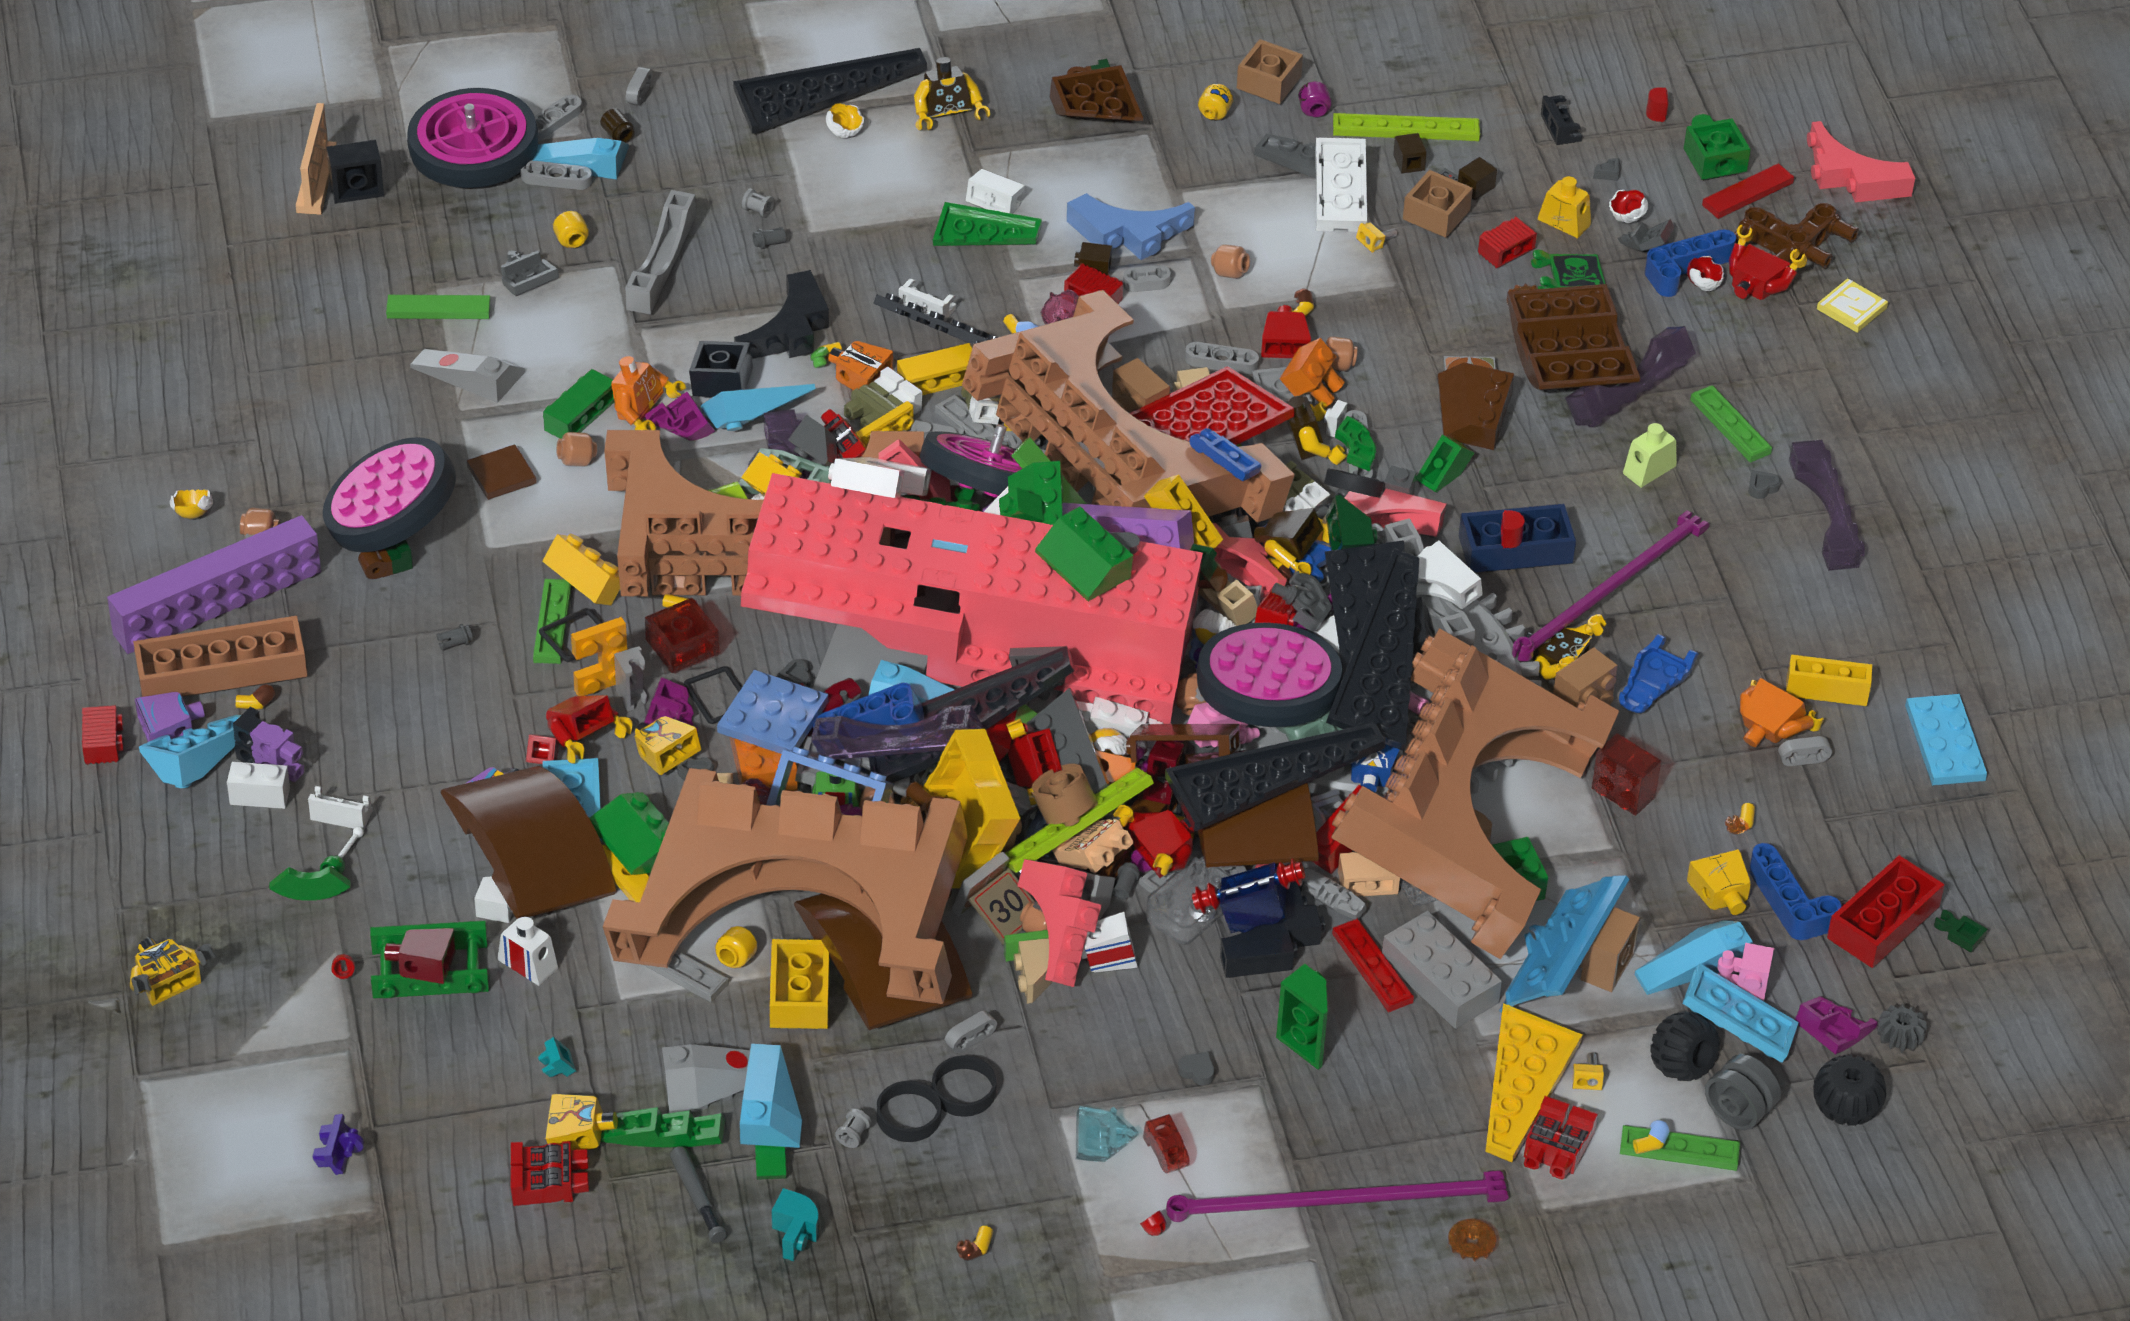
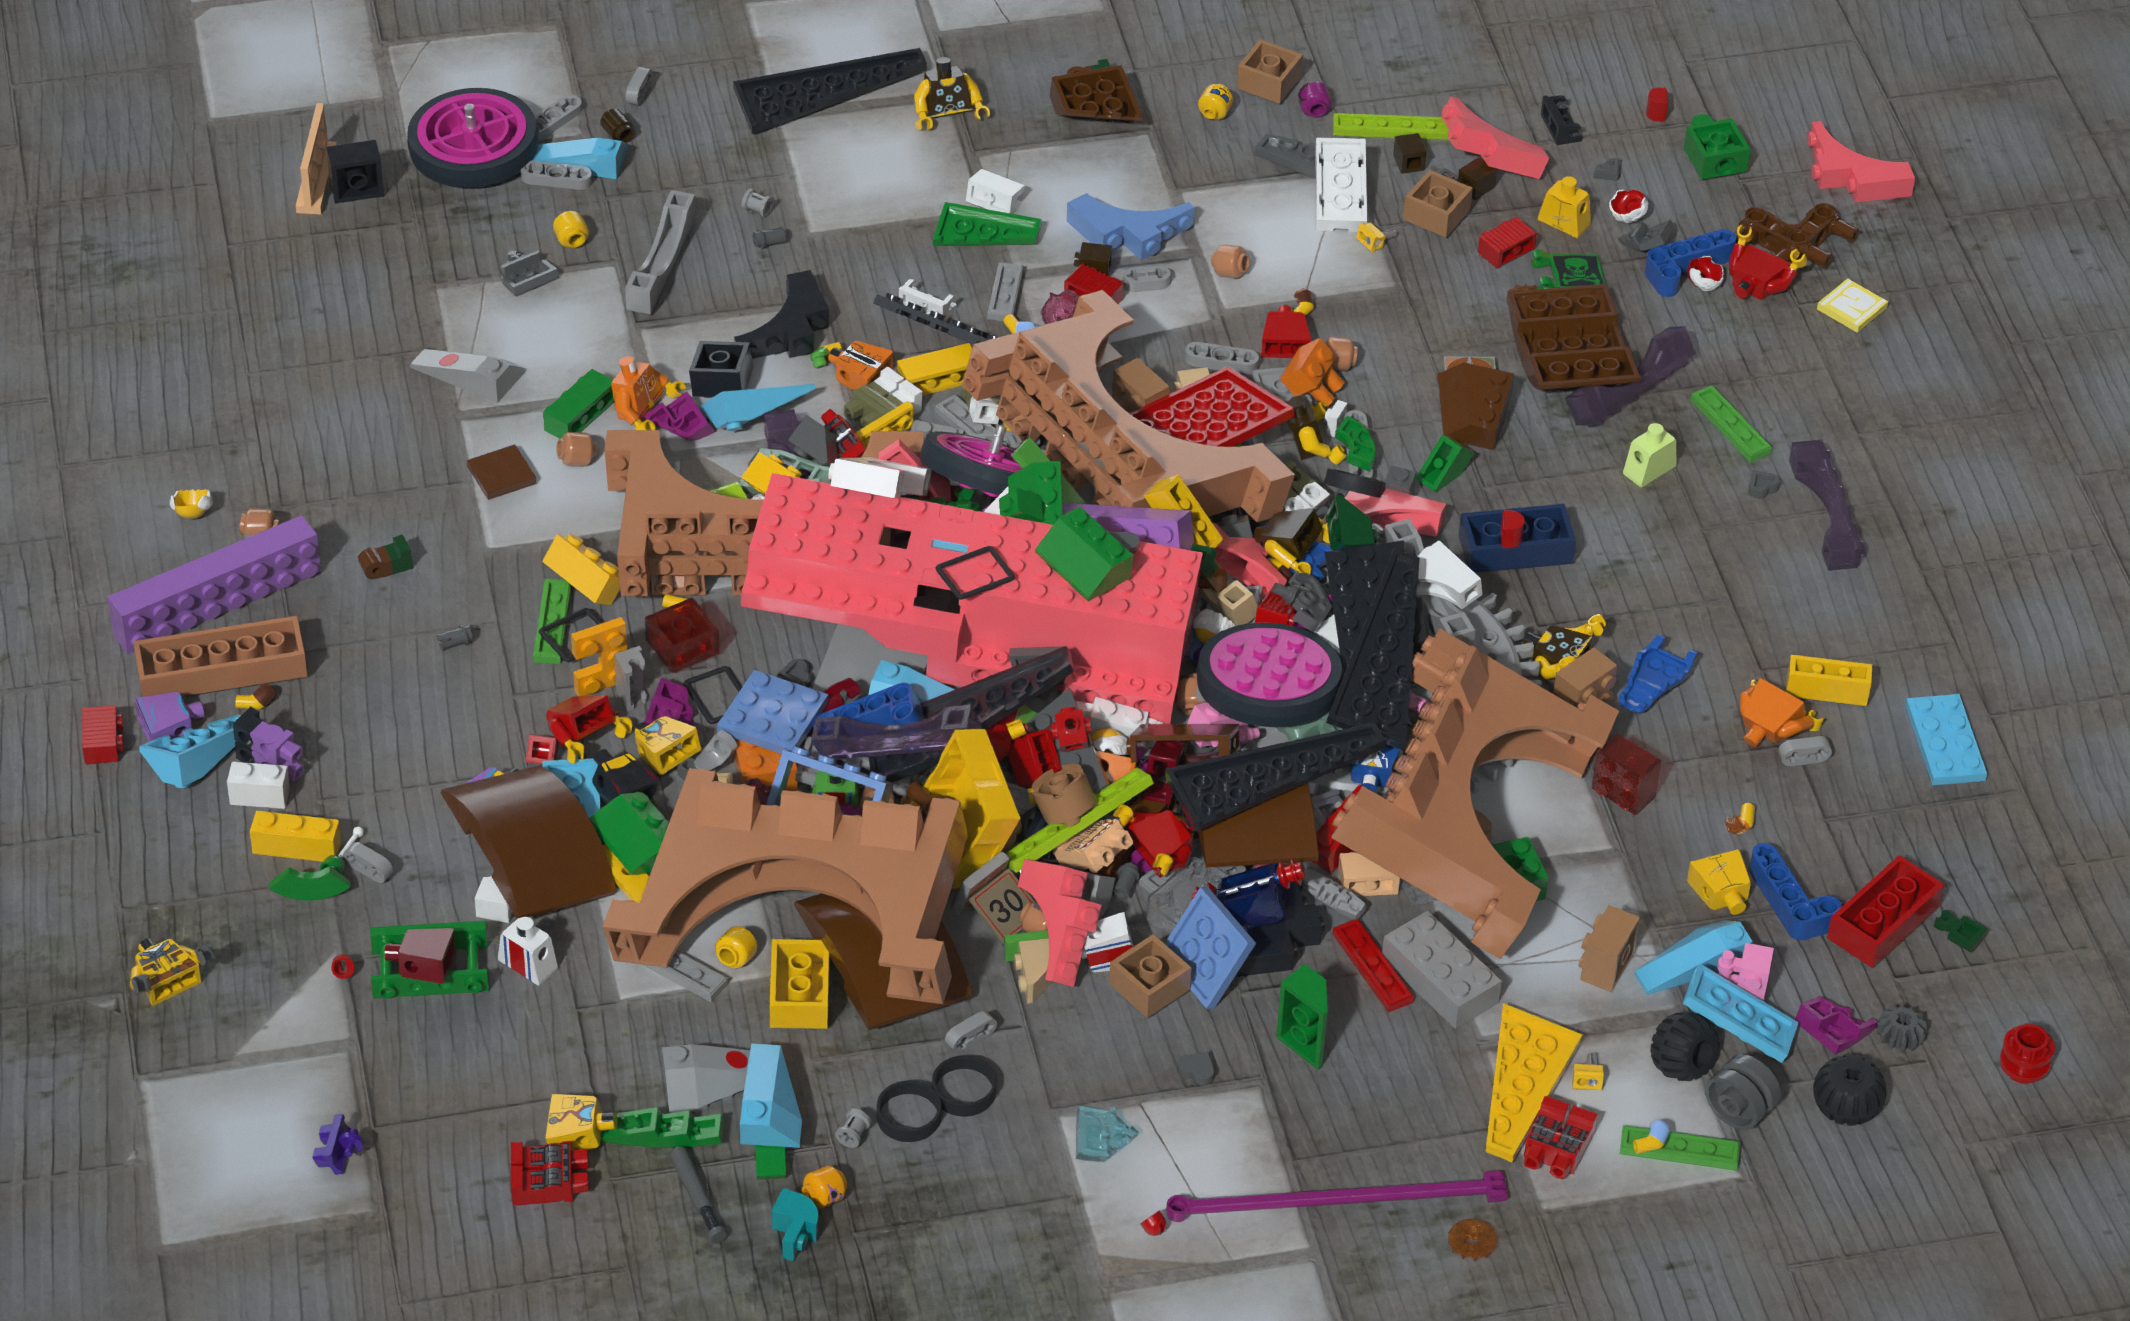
(294, 836): none -> yellow brick
(339, 811): white hinge -> none
(368, 862): none -> light grey beam
(389, 494): wheel -> none
(438, 307): bright green tile -> none
(558, 1059): teal tile -> none
(622, 776): none -> black torso
(716, 751): none -> light grey hair
(825, 1186): none -> light orange head
(844, 120): hair -> none
(969, 555): none -> black piece
(970, 1250): arm -> none
(1005, 291): none -> light grey tile
(1071, 738): none -> red brick
(1150, 976): none -> medium nougat brick
(1166, 1143): clear red leg -> none
(1211, 945): none -> medium blue plate
(1225, 454): blue hinge -> none
(1496, 147): none -> coral arch
(1564, 940): dark azure hinge -> none
(1686, 525): magenta hinge -> none
(1748, 191): red tile -> none
(2027, 1053): none -> red piece

